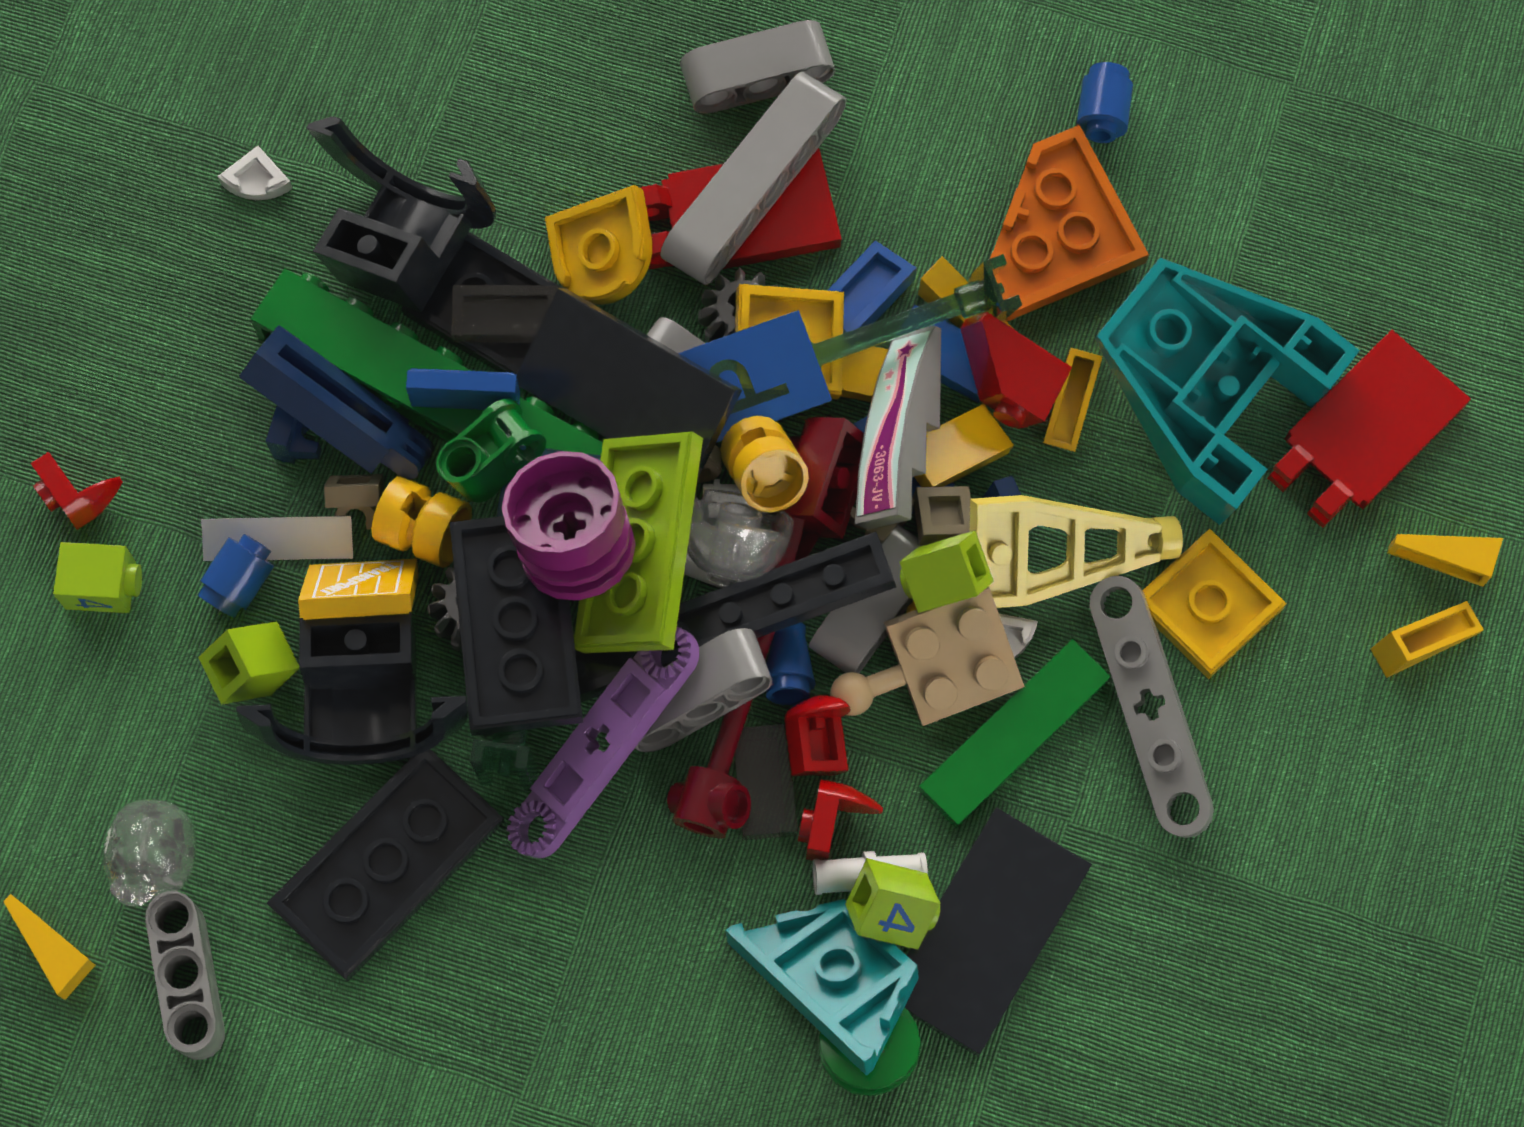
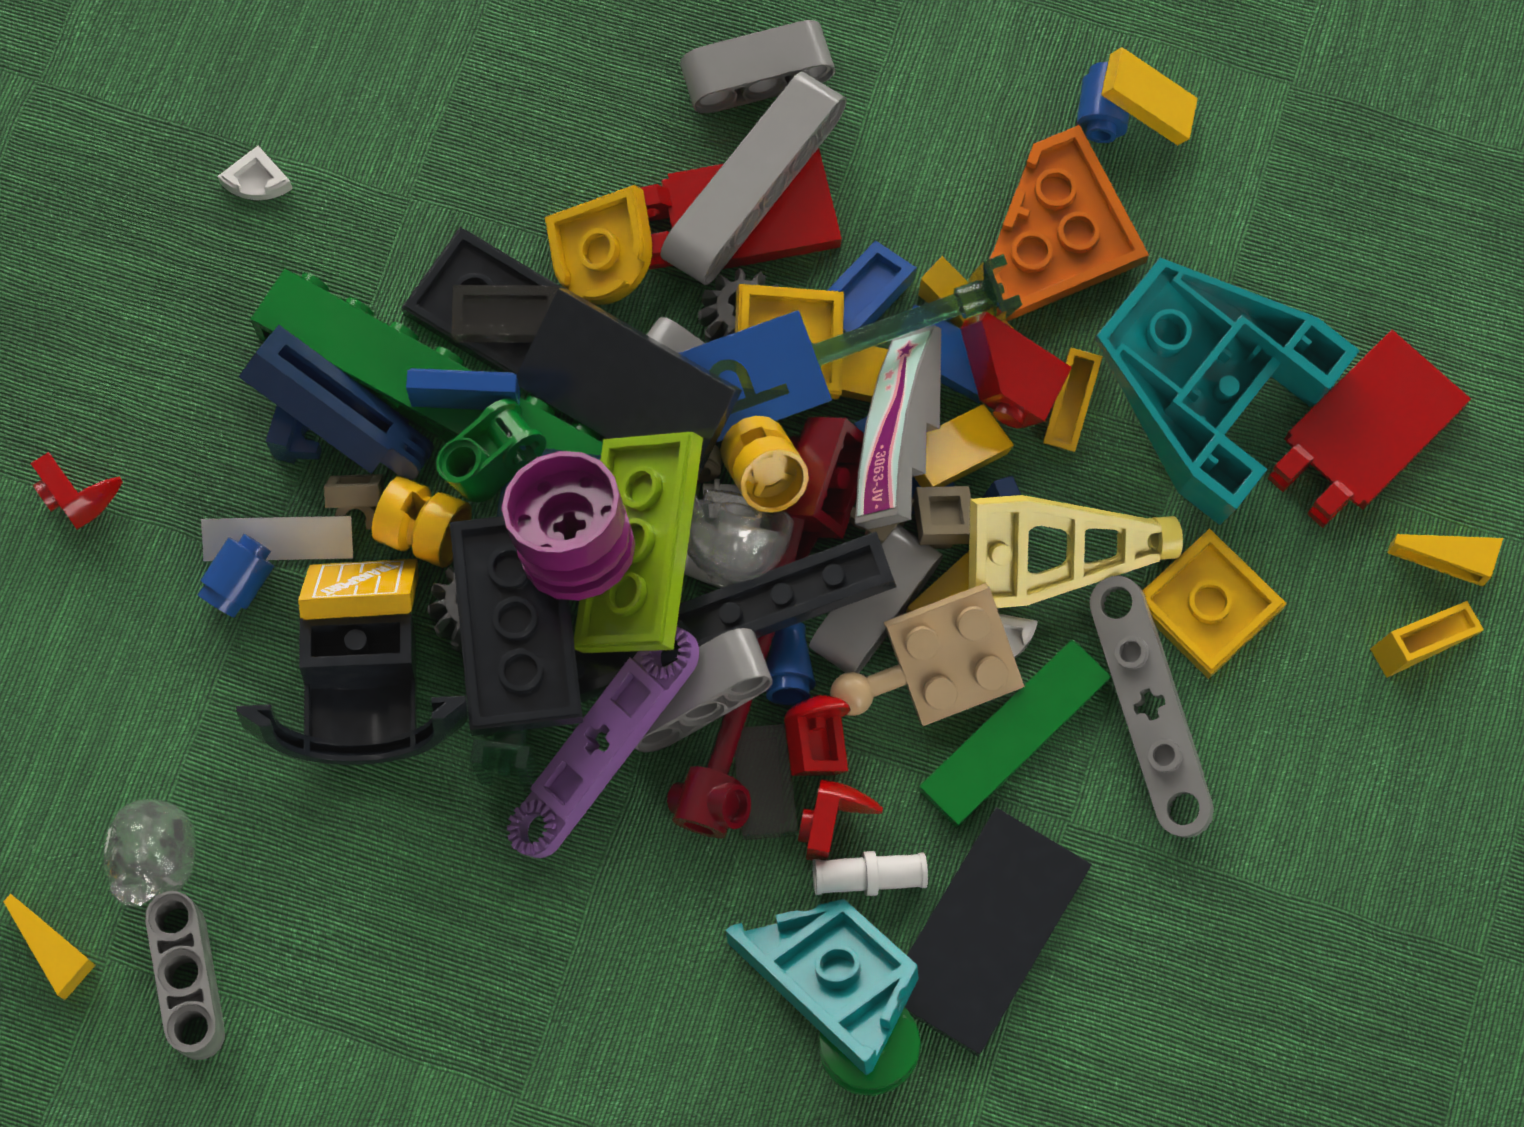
(96, 577): lime brick -> none
(249, 662): lime brick -> none
(386, 863): black tile -> none
(408, 229): black piece -> none
(893, 904): lime brick -> none
(945, 572): lime brick -> none
(1149, 96): none -> yellow tile

